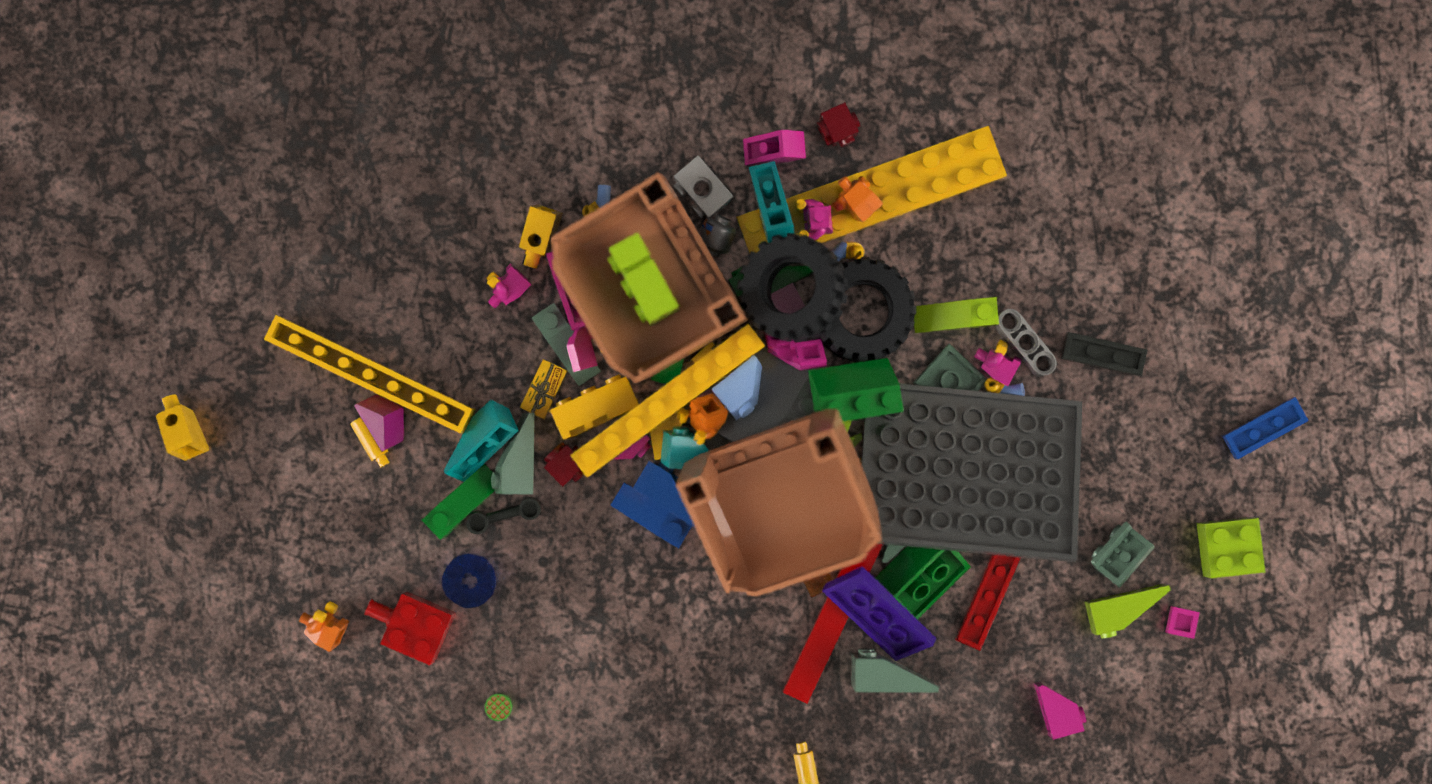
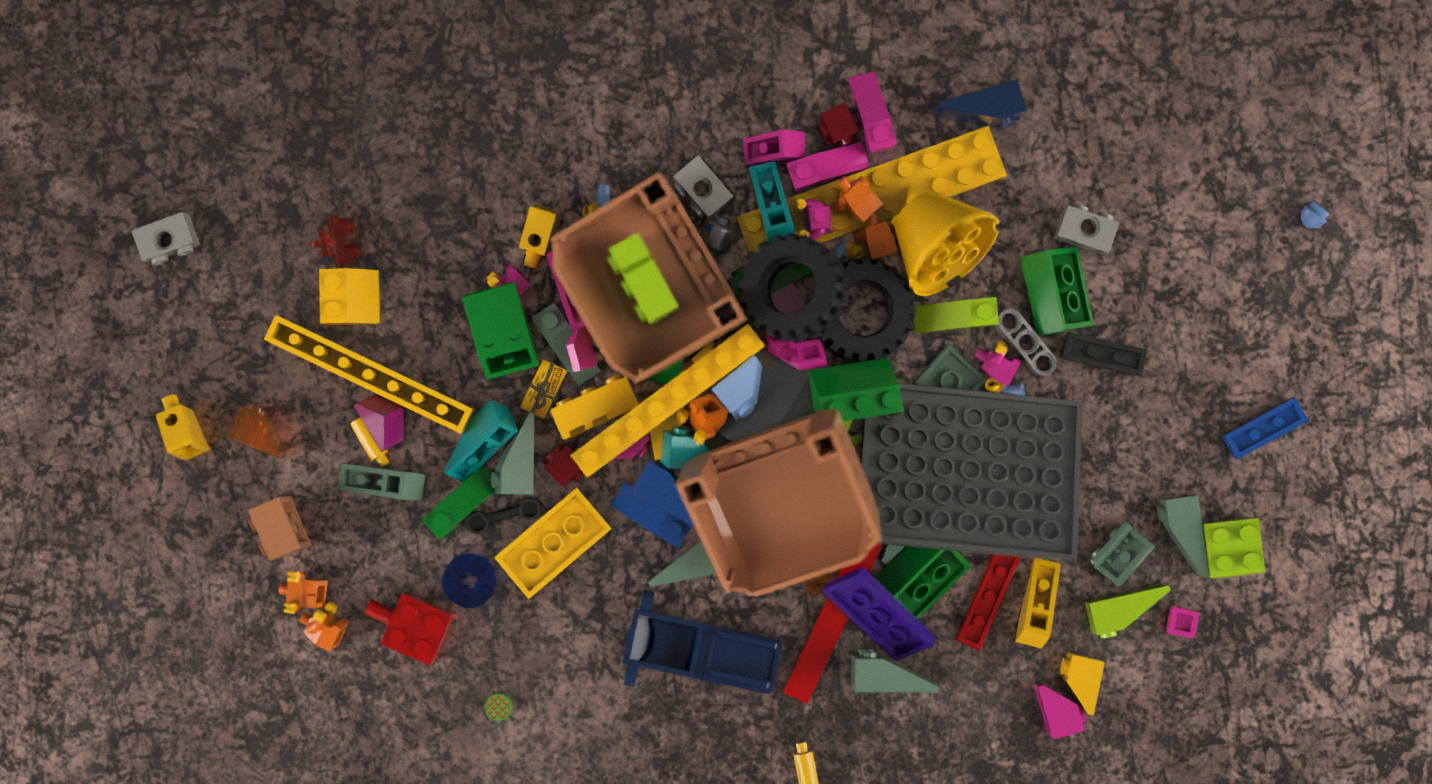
(149, 238): none -> light grey brick
(257, 431): none -> clear orange slope
(278, 528): none -> nougat brick
(303, 592): none -> orange piece
(340, 252): none -> clear red hips
(349, 296): none -> yellow slope
(381, 482): none -> sand green slope
(501, 330): none -> green slope
(553, 543): none -> yellow plate
(689, 565): none -> sand green slope
(699, 651): none -> dark blue piece
(826, 166): none -> dark pink slope
(872, 114): none -> dark pink slope
(877, 237): none -> orange piece
(941, 239): none -> yellow cone
(989, 107): none -> dark blue slope
(1038, 604): none -> yellow slope
(1056, 290): none -> green slope
(1070, 230): none -> light grey brick
(1083, 679): none -> yellow slope
(1184, 525): none -> sand green slope
(1313, 215): none -> medium blue plate

